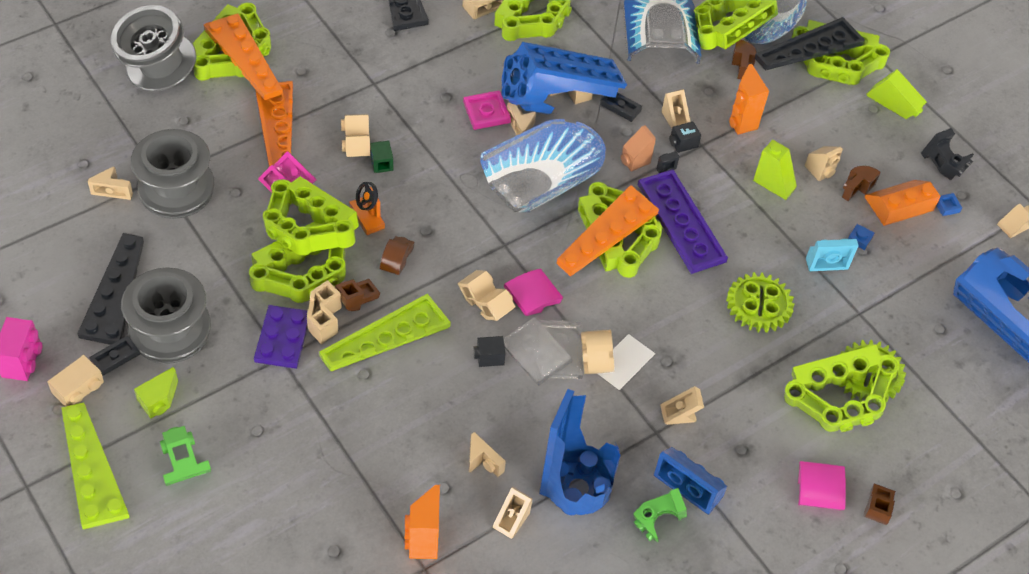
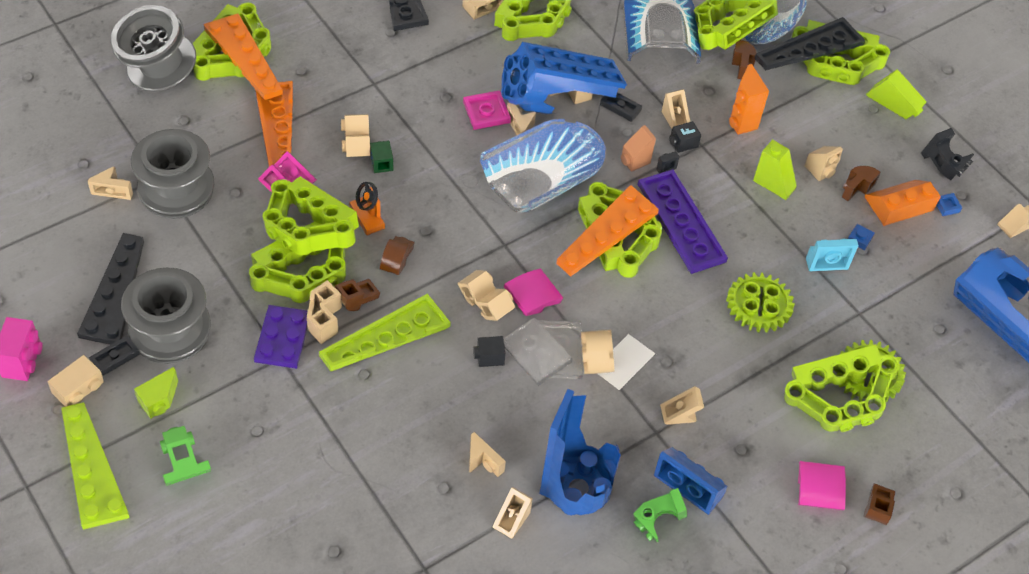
(423, 526): orange slope -> none

